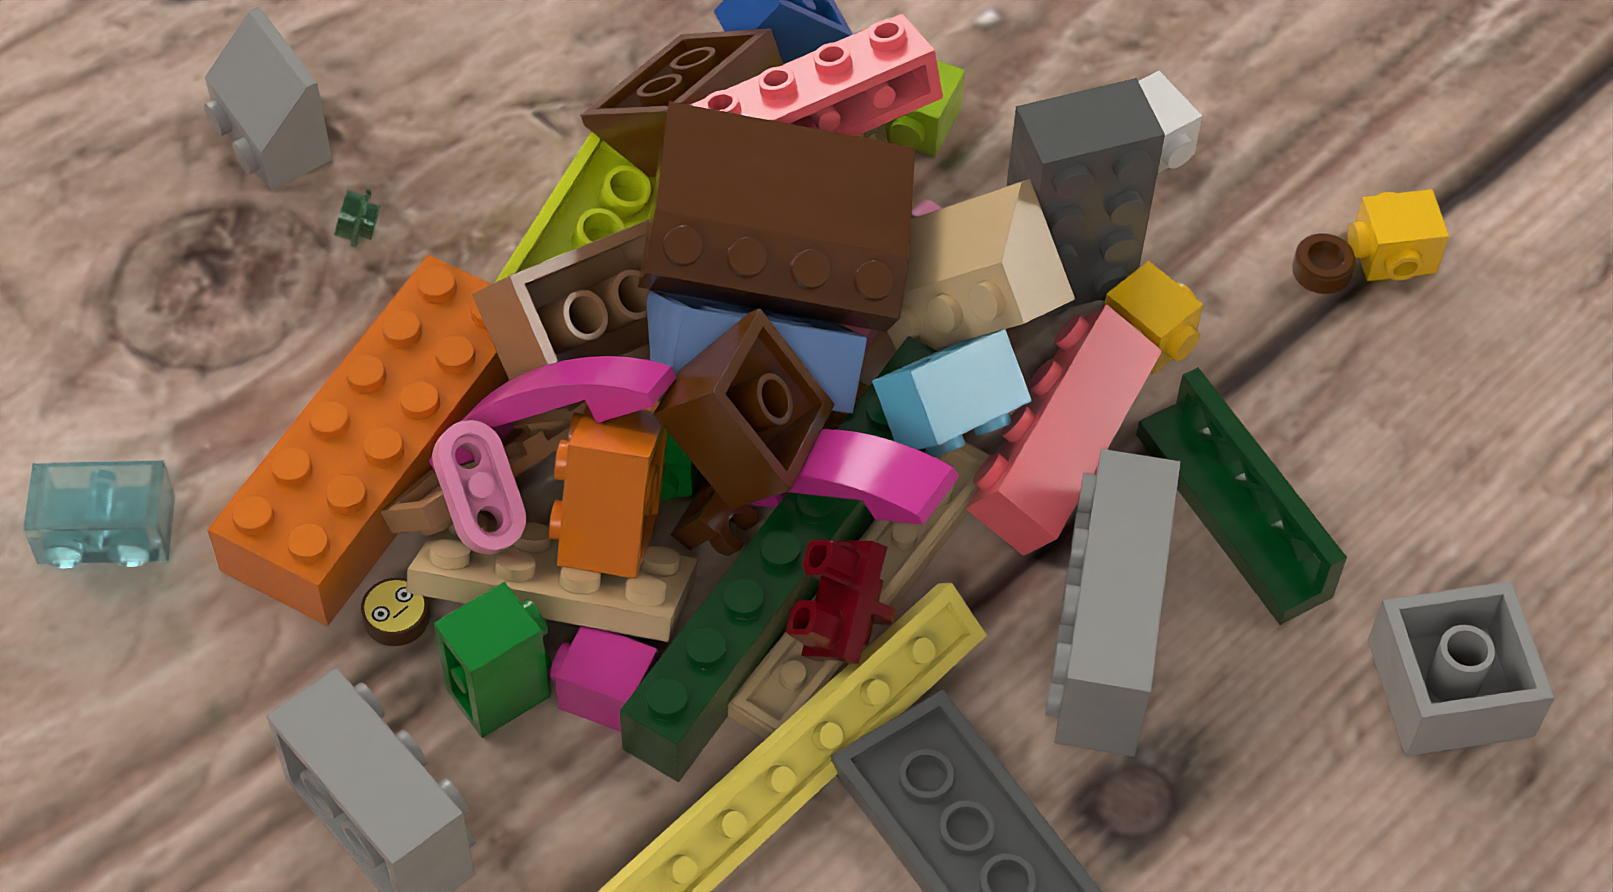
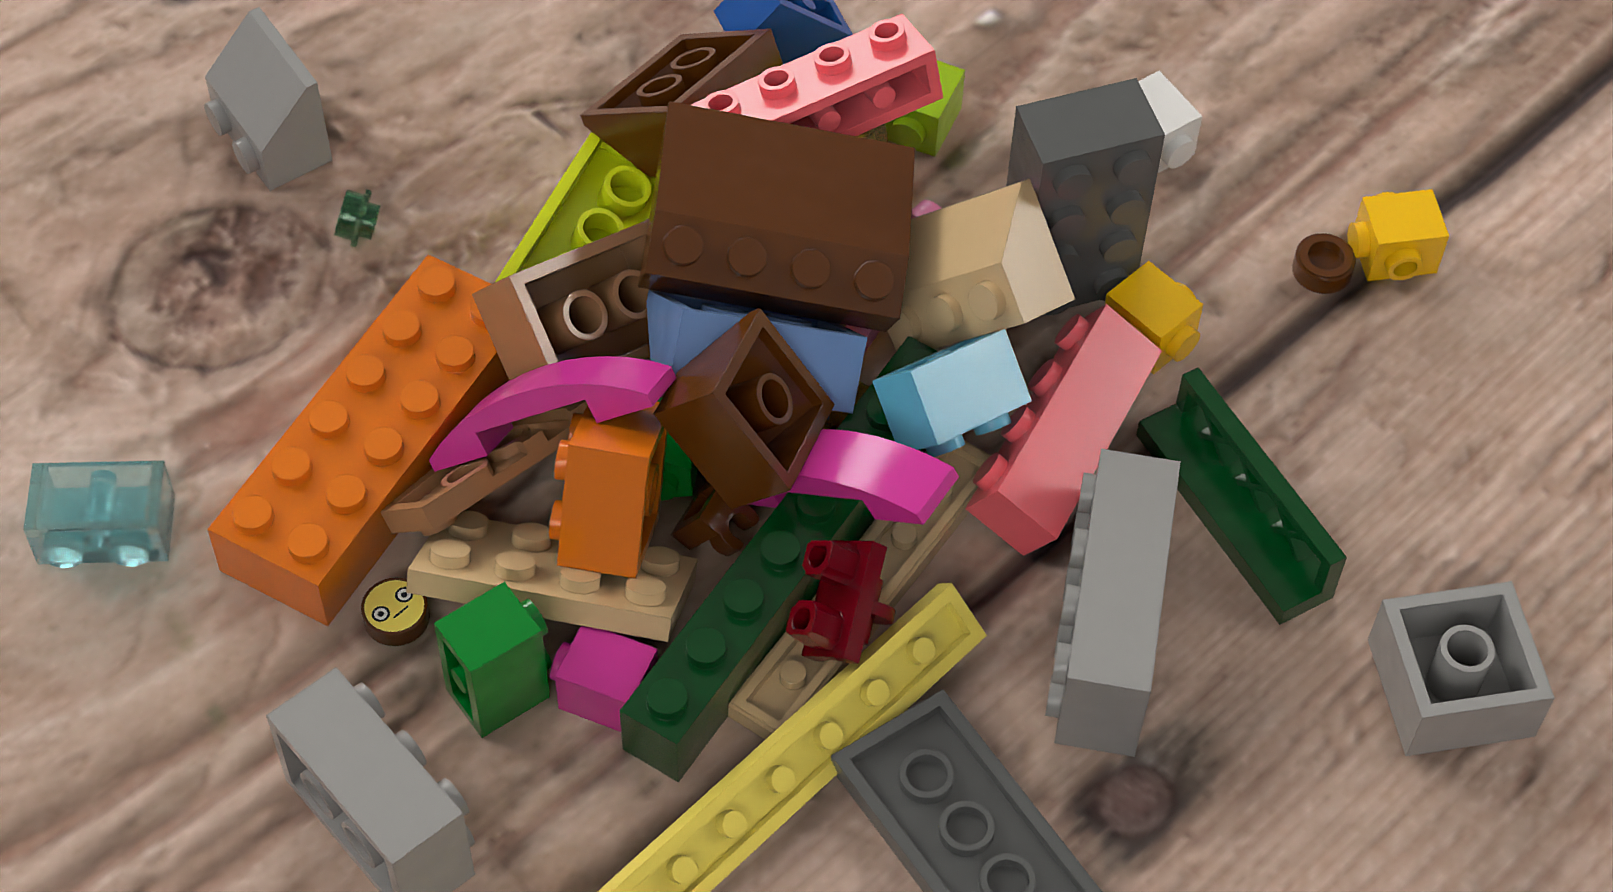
(483, 488): bright pink plate -> none

